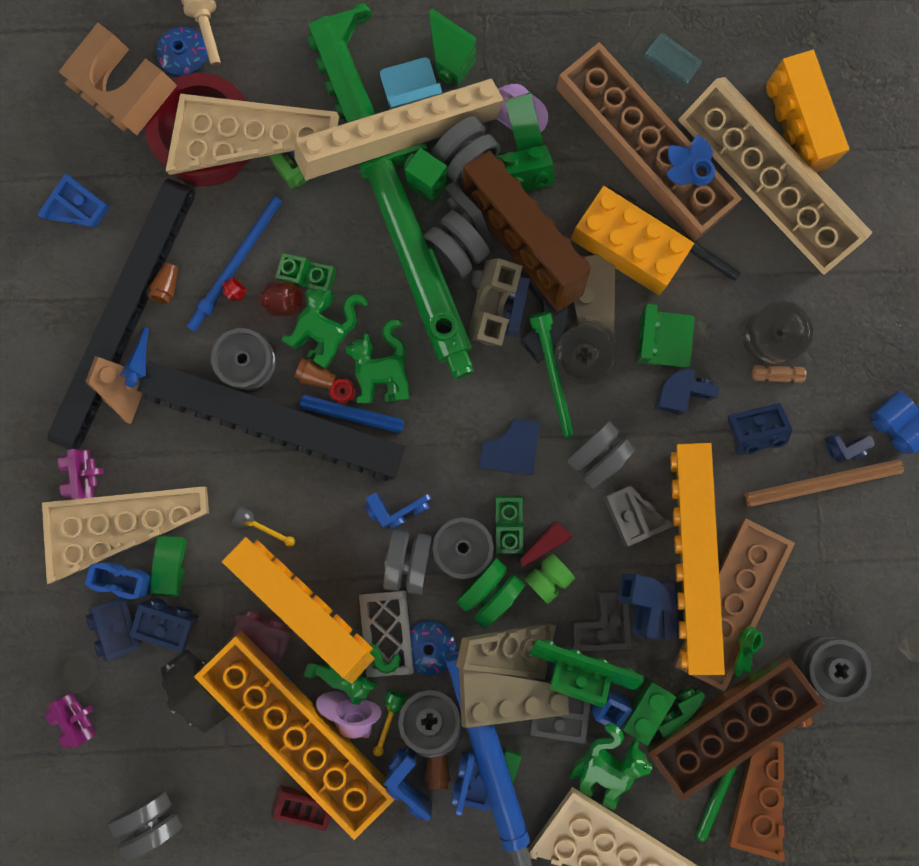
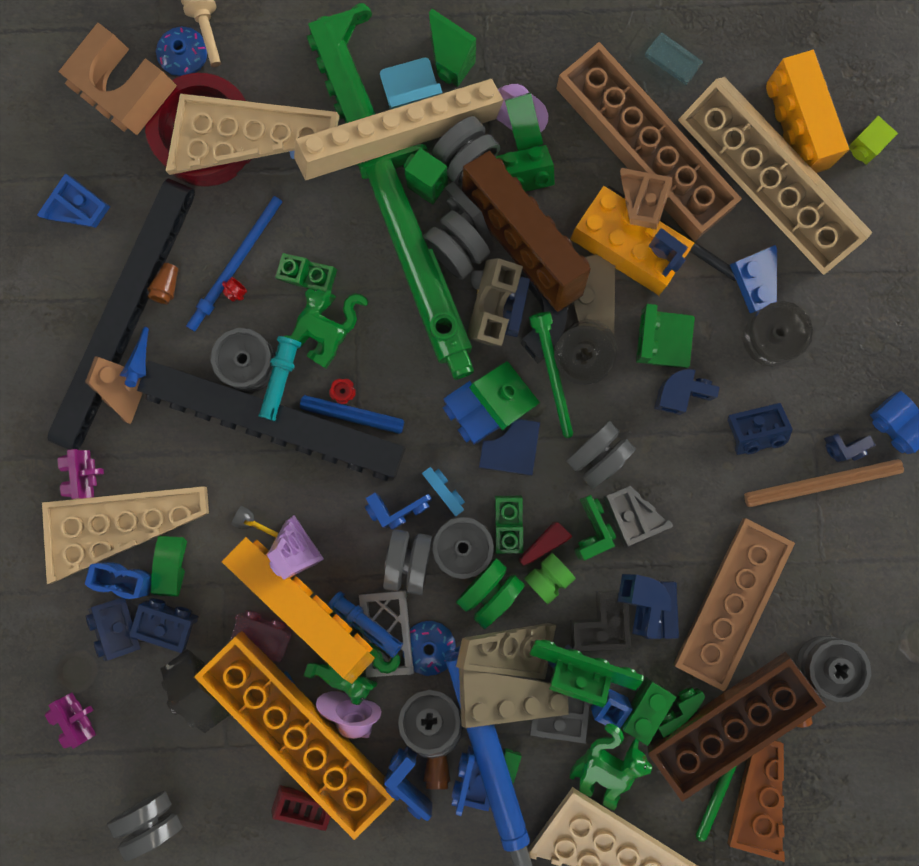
(281, 298): clear red head -> none
(282, 365): none -> teal pin
(287, 169): bright green bracket -> none
(292, 550): none -> lavender wing
(314, 374): dark orange cone -> none
(355, 618): none -> blue pin
(383, 370): green animal -> none
(393, 702): hinge -> none
(451, 499): none -> dark azure plate
(470, 414): none -> blue brick
(504, 395): none -> green plate
(592, 545): none -> green bracket
(645, 196): none -> medium nougat wing
(668, 248): none -> dark blue bracket
(687, 161): blue plate -> none
(698, 560): light orange brick -> none
(749, 642): green plate -> none
(757, 278): none -> wing
(779, 374): medium nougat axle -> none
(872, 140): none -> lime brick

